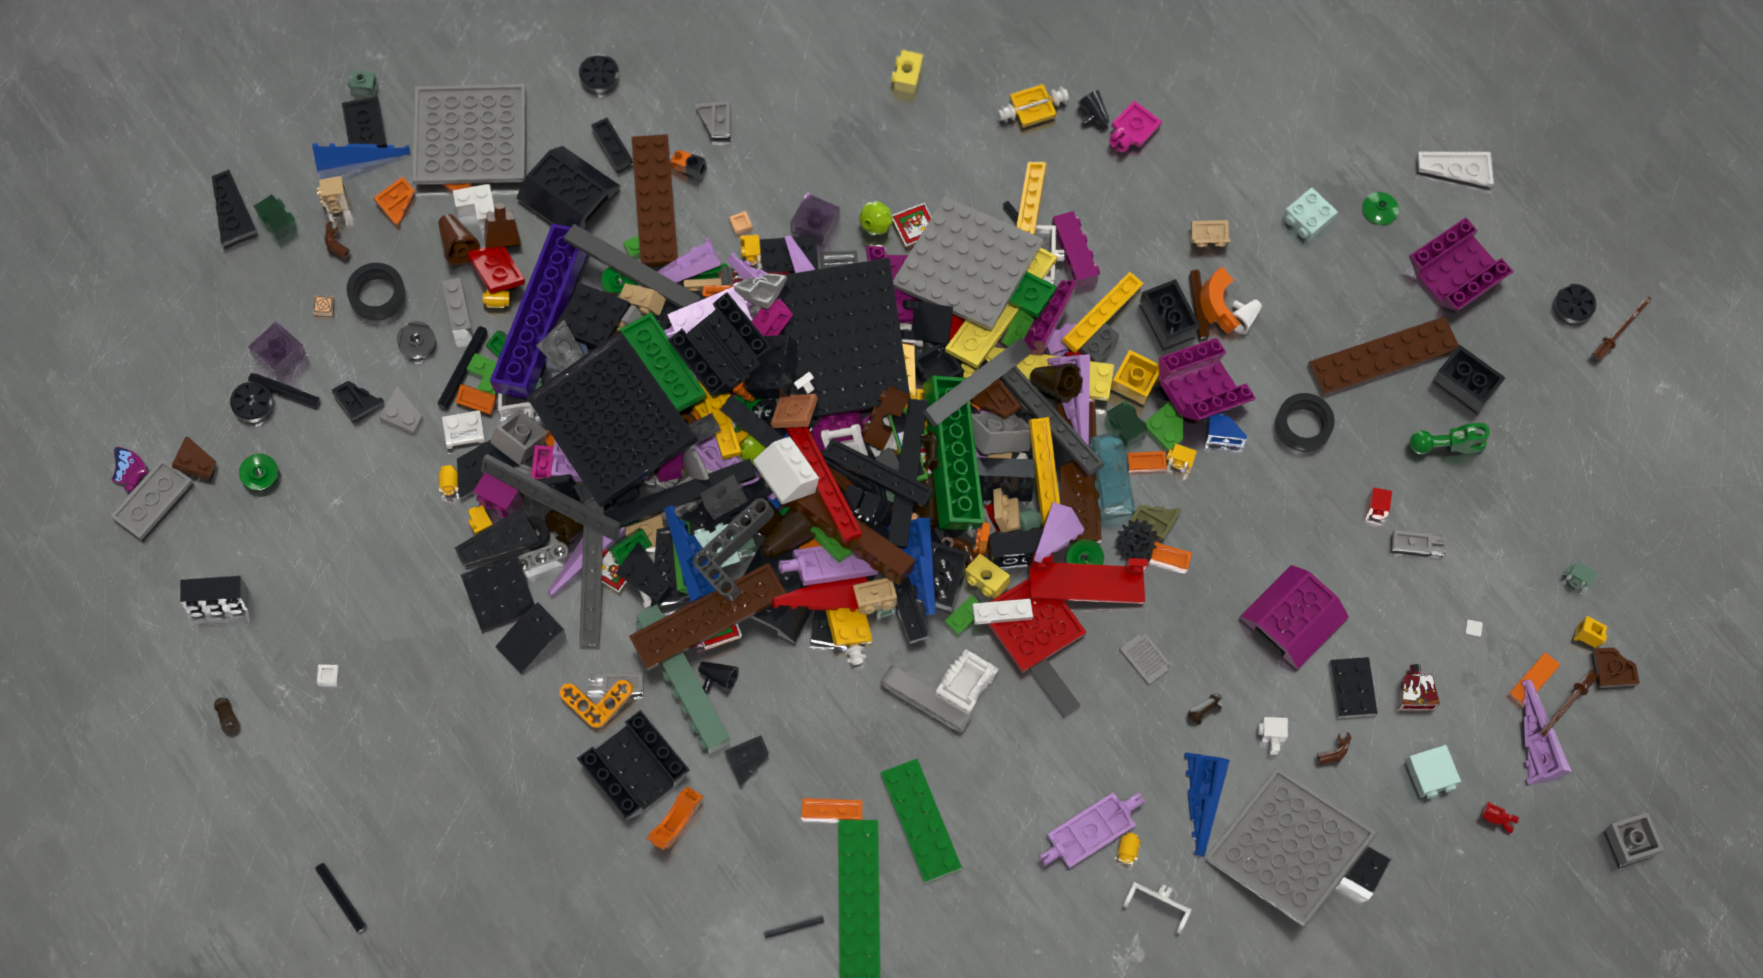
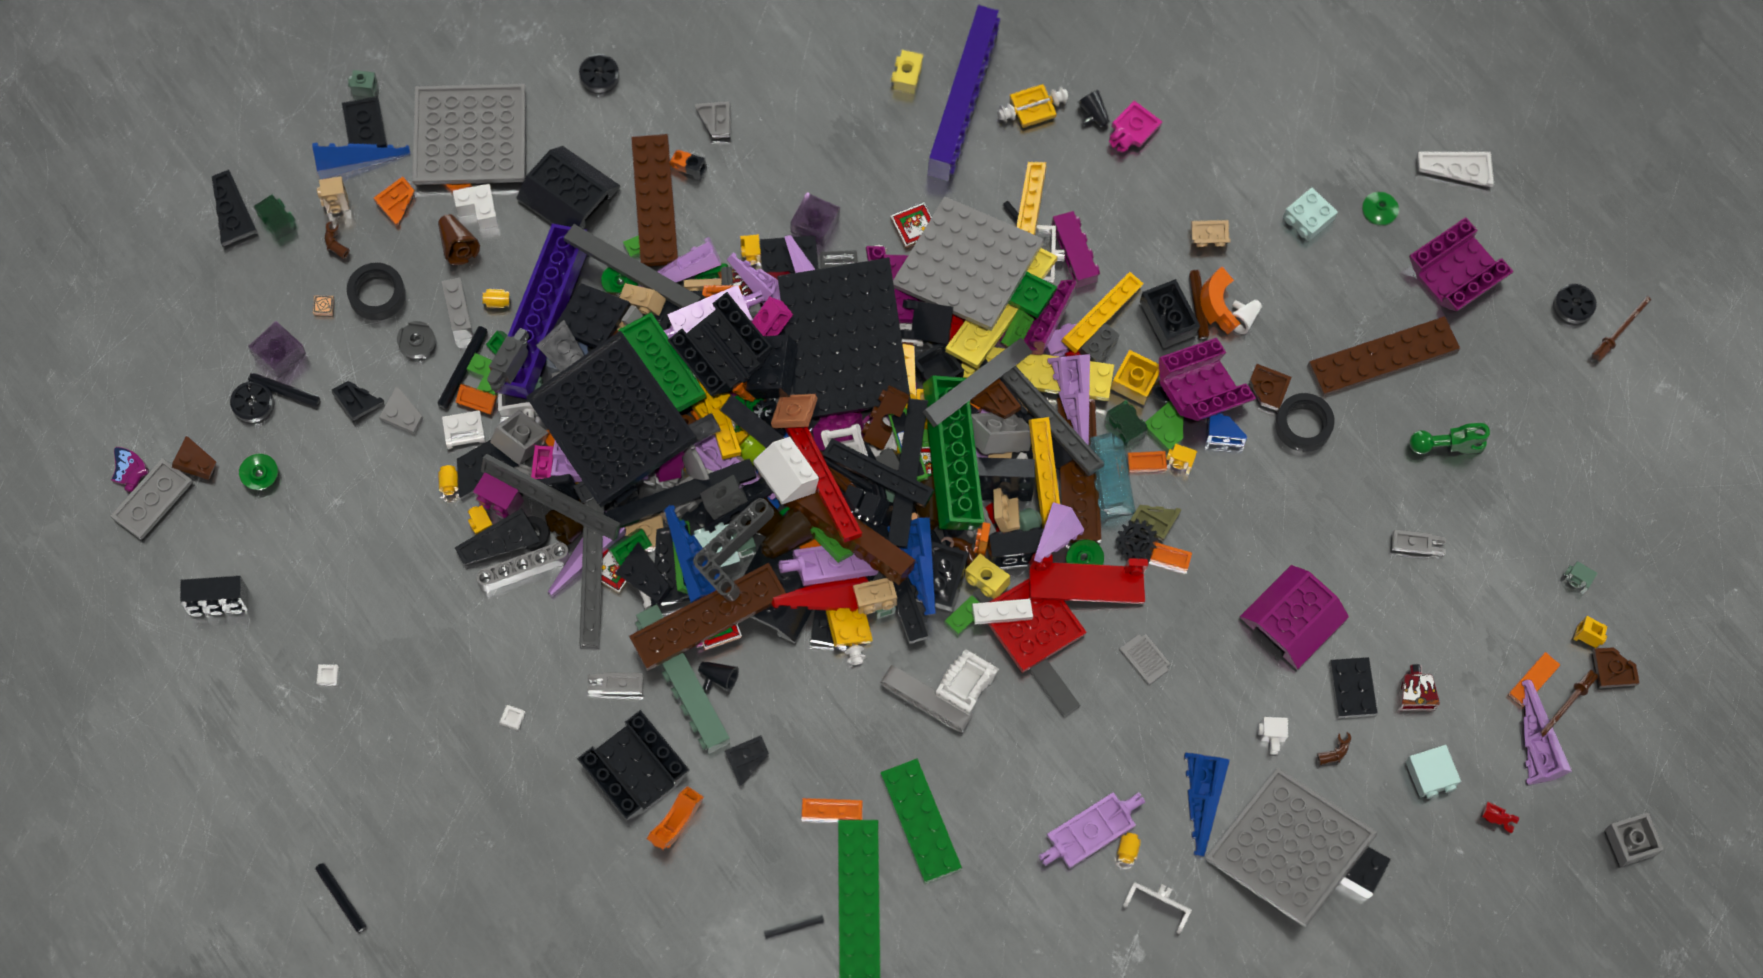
(226, 716): dark brown piece -> none
(496, 268): red plate -> none
(498, 591): black plate -> none
(501, 228): reddish brown torso -> none
(508, 360): none -> dark grey hinge
(512, 717): none -> white tile
(530, 638): black slope -> none
(600, 708): light orange beam -> none
(611, 143): black plate -> none
(740, 223): light nougat tile -> none
(761, 290): light grey brick -> none
(804, 383): white tile -> none
(875, 218): lime plant -> none
(930, 442): dark brown piece -> none
(964, 93): none -> dark purple brick
(1058, 380): dark brown cone -> none
(1198, 712): dark brown piece -> none
(1269, 386): none -> reddish brown plate
(1379, 503): red brick -> none
(1469, 378): black brick -> none
(1474, 628): white sticker -> none

